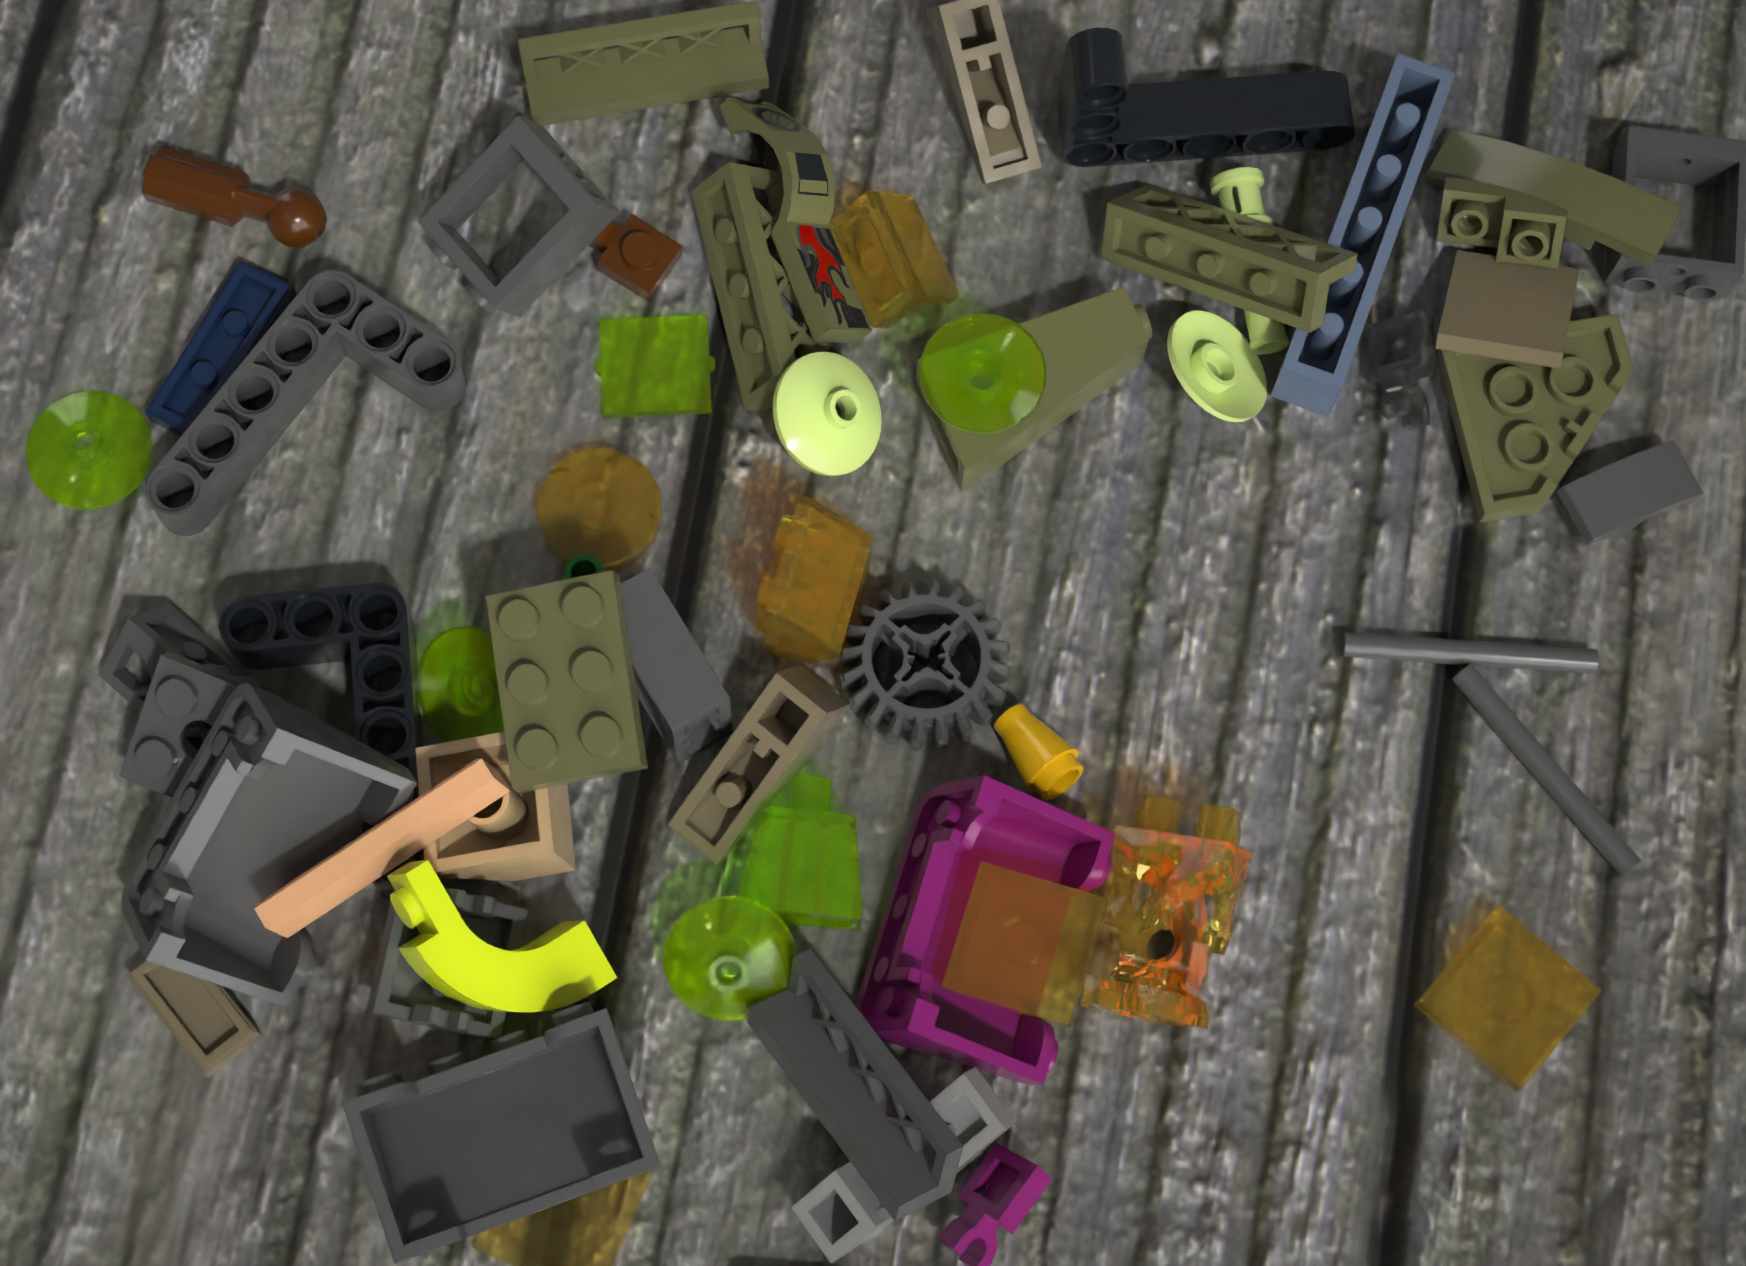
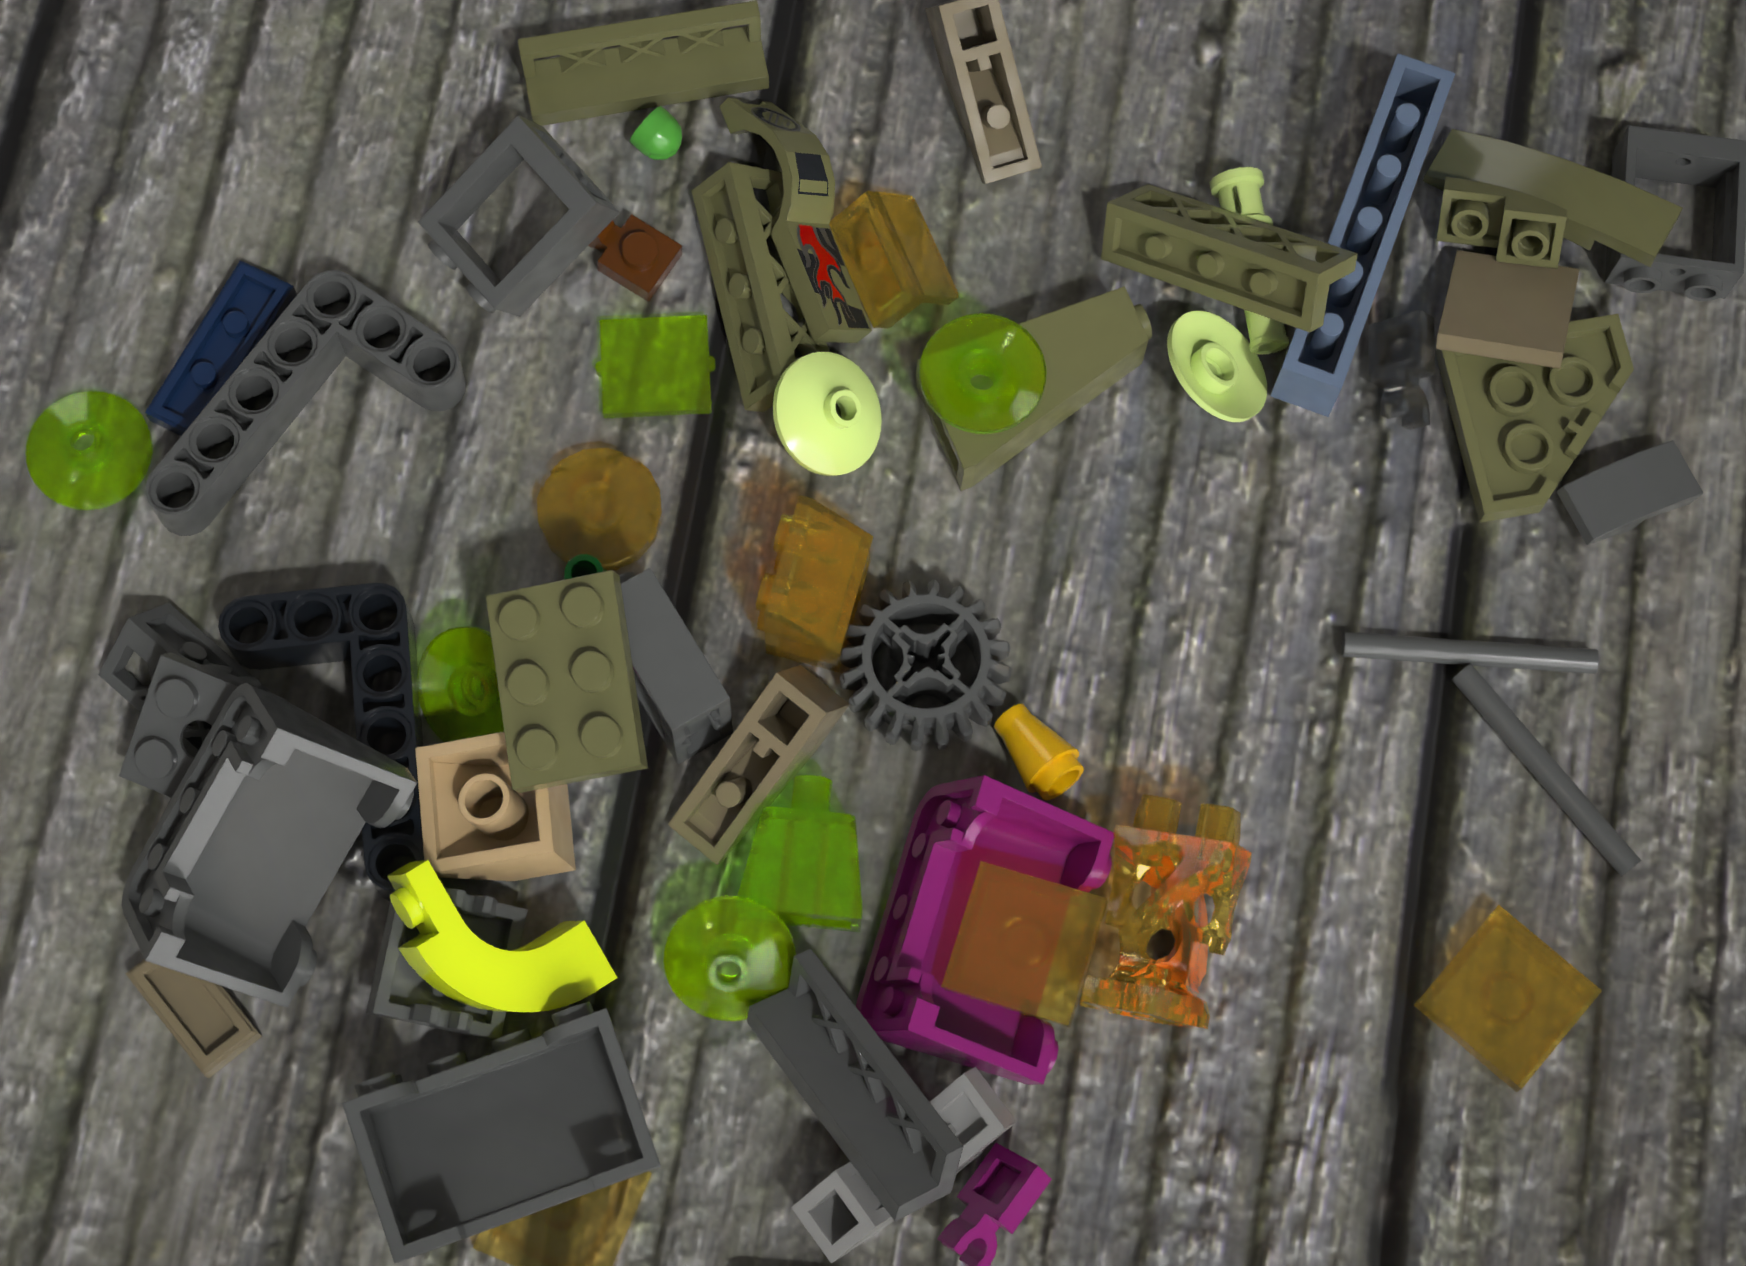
(227, 197): reddish brown piece -> none
(381, 848): light nougat tile -> none
(658, 135): none -> bright green hinge
(1123, 124): black beam -> none

